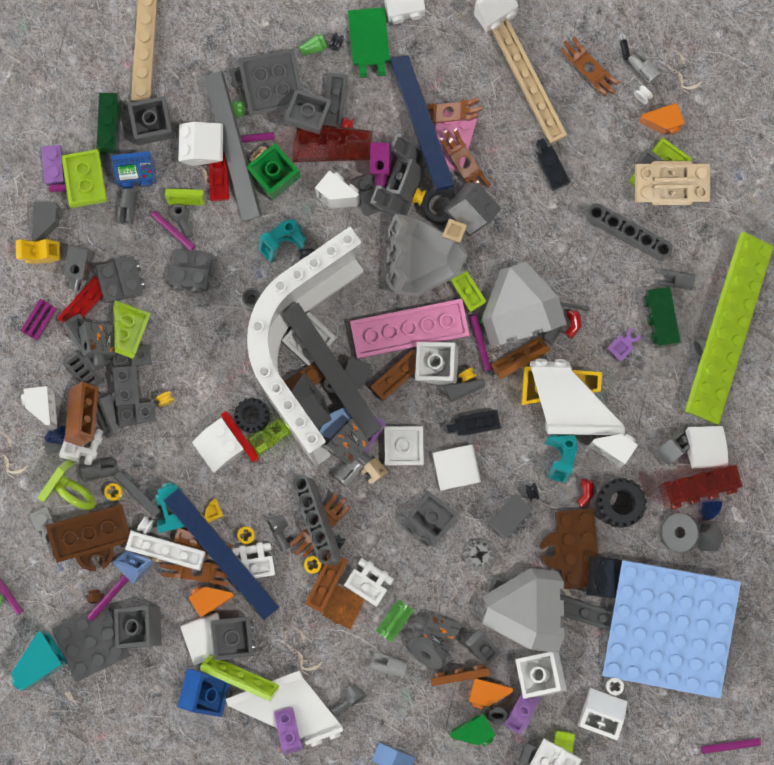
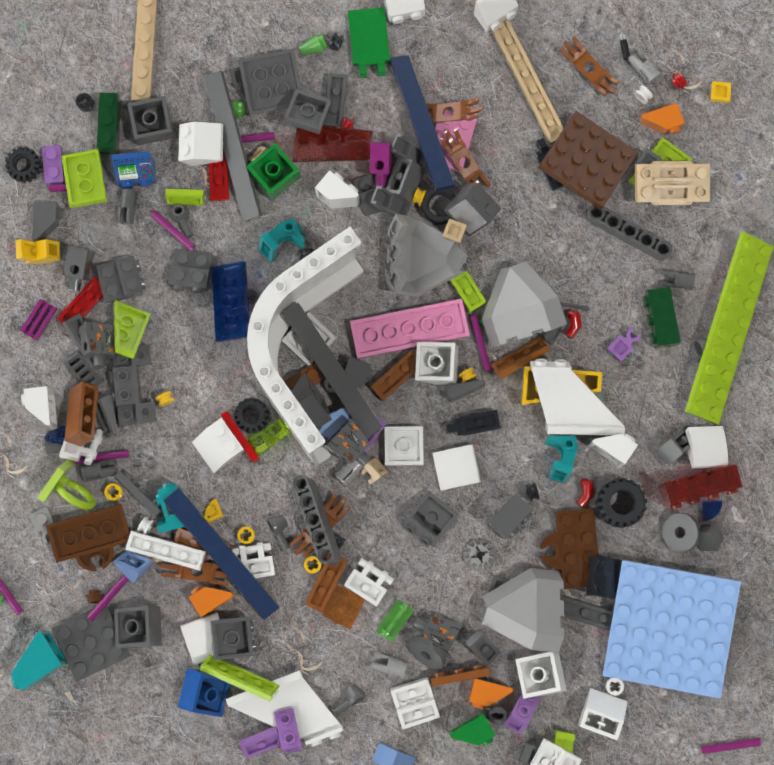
(27, 175): none -> black tyre
(80, 98): none -> black bush
(105, 456): none -> magenta bar
(230, 301): none -> clear blue tile
(260, 742): none -> medium lavender plate
(414, 703): none -> white slope
(588, 160): none -> reddish brown plate
(679, 81): none -> red plate
(720, 92): none -> yellow plate

